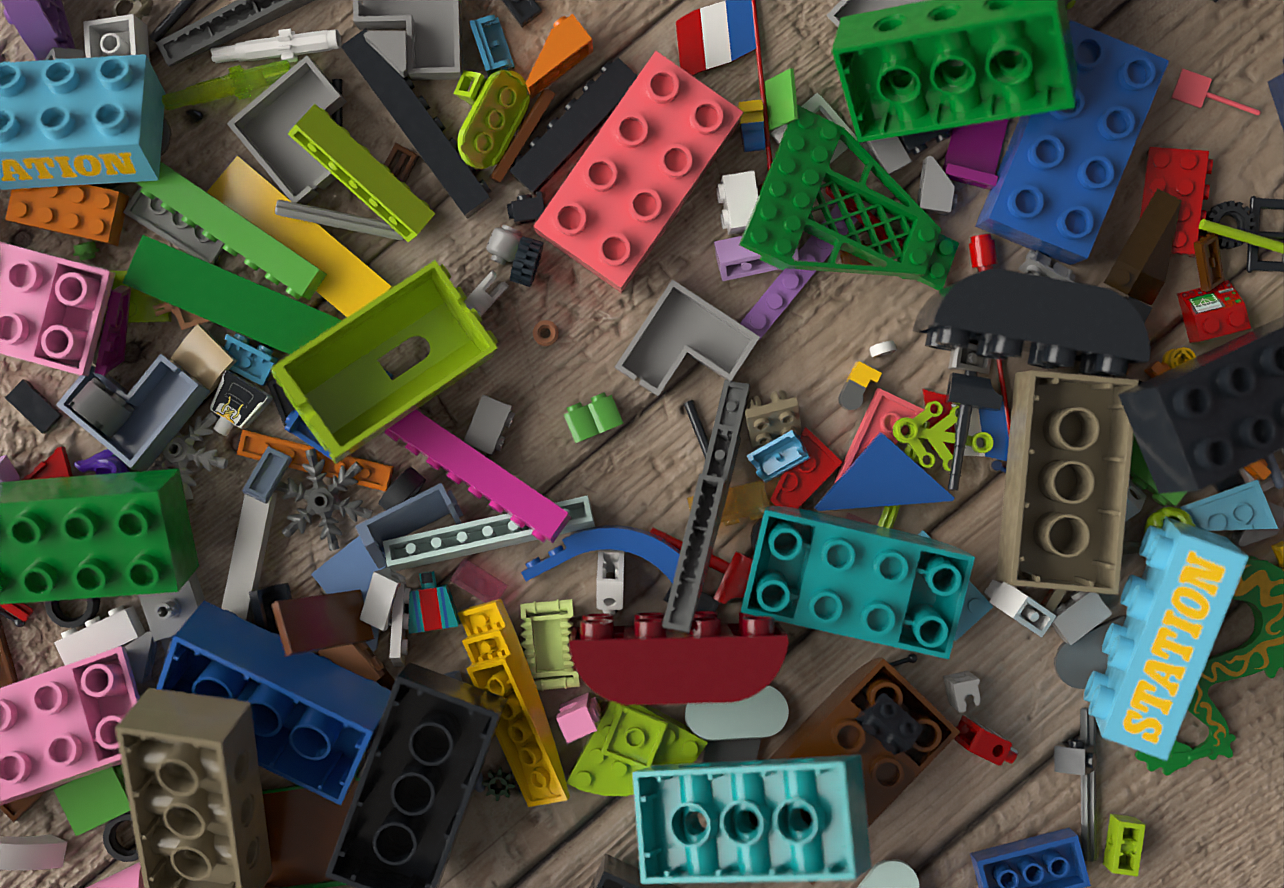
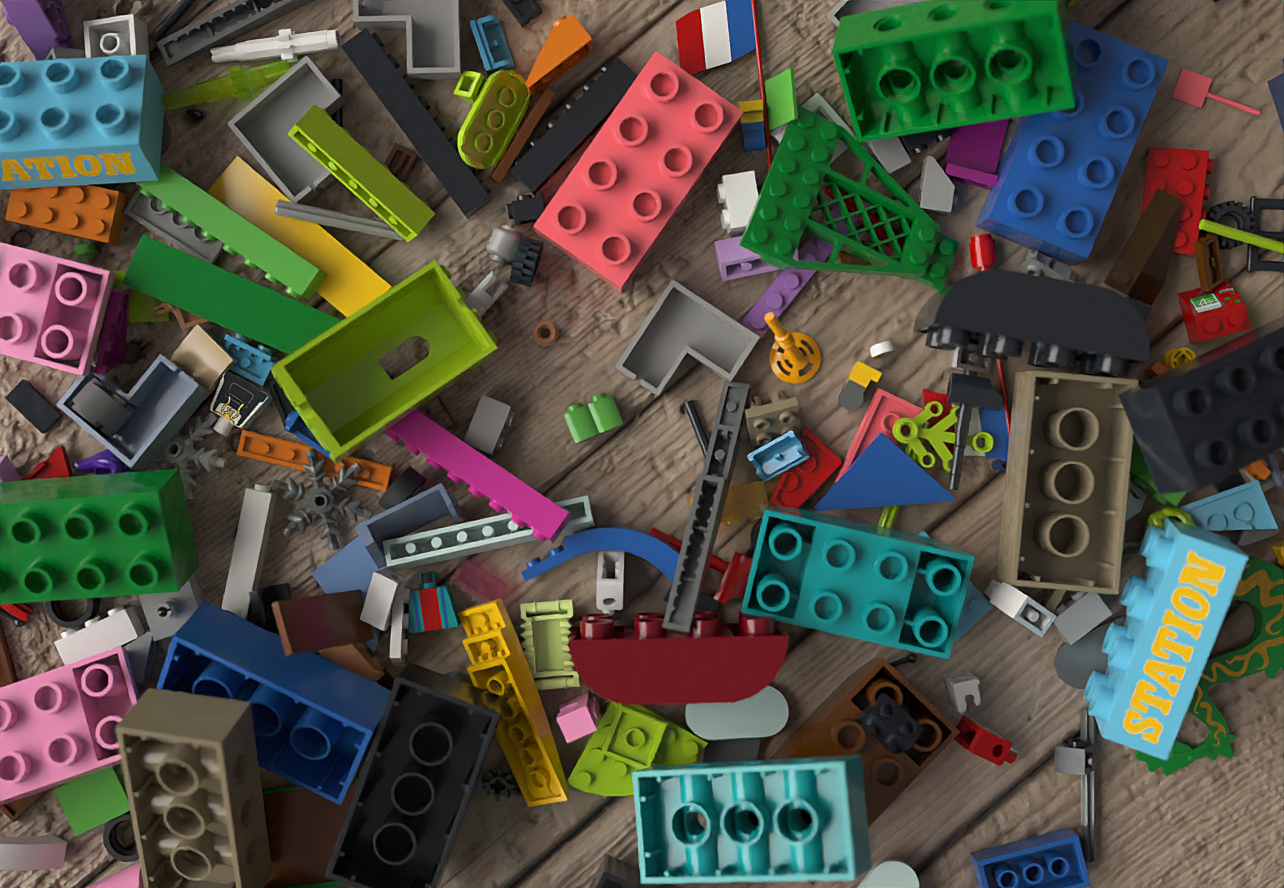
(267, 475): sand blue tile -> none
(391, 46): light grey slope -> none
(792, 354): none -> light orange dish
(1124, 845): lime brick -> none

